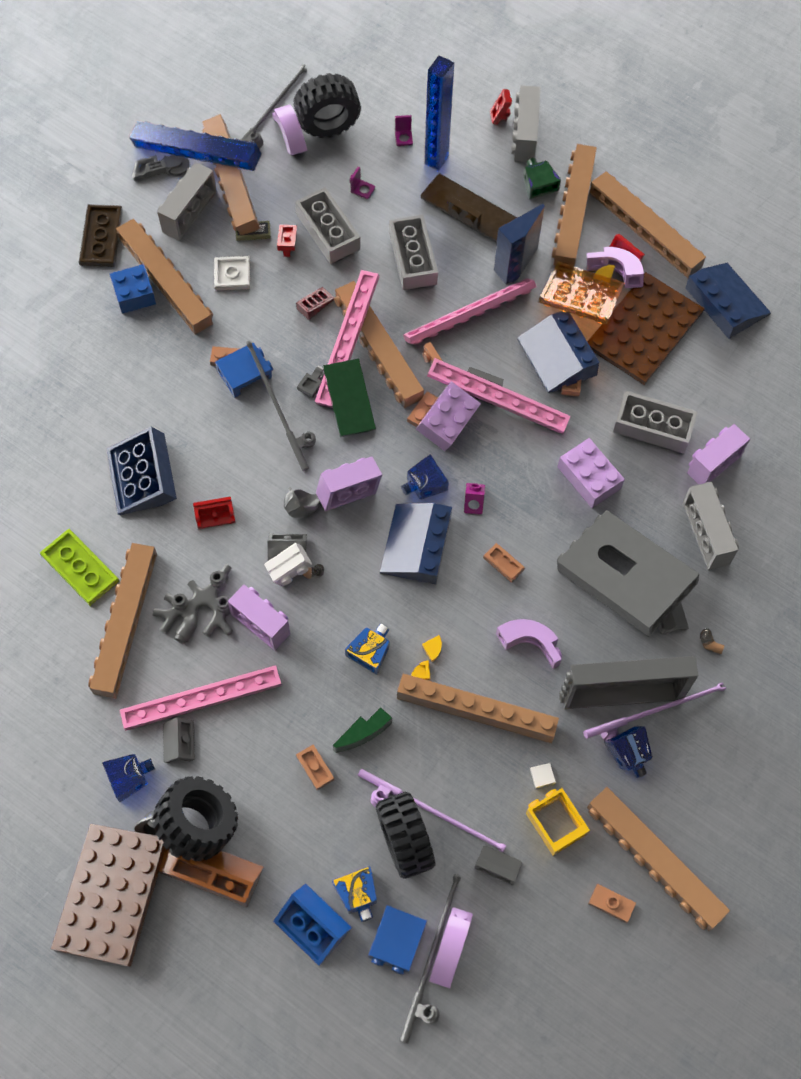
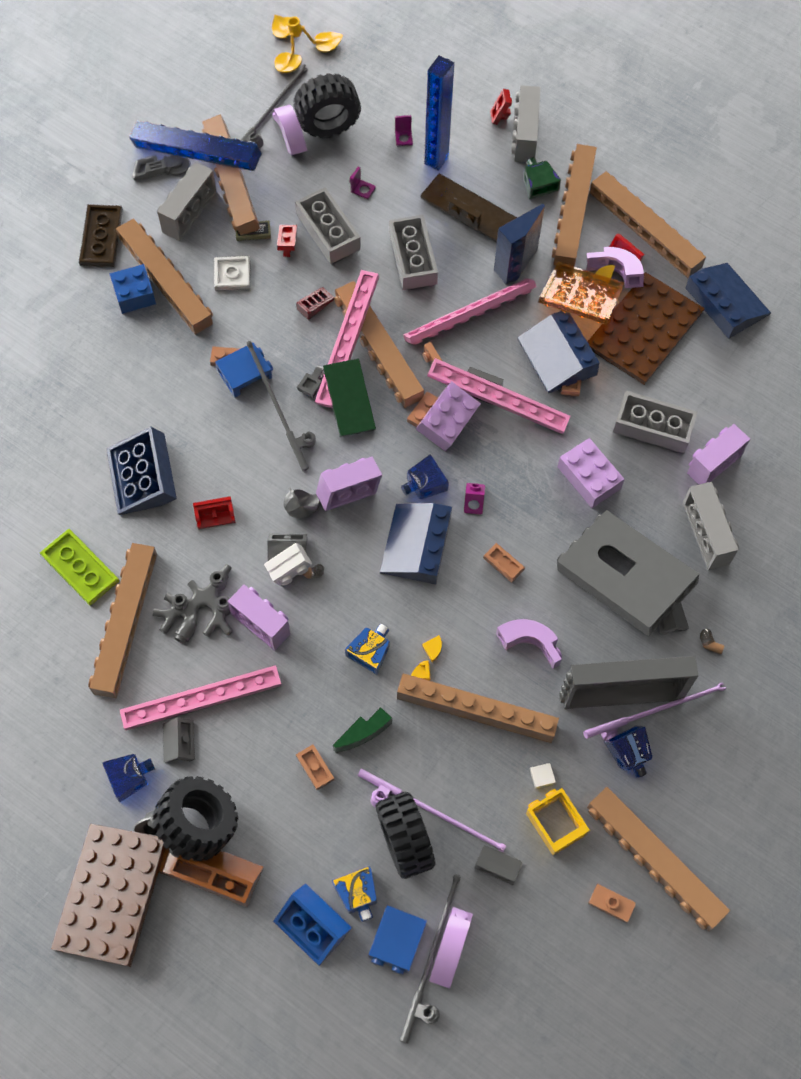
(283, 26): none -> yellow plant

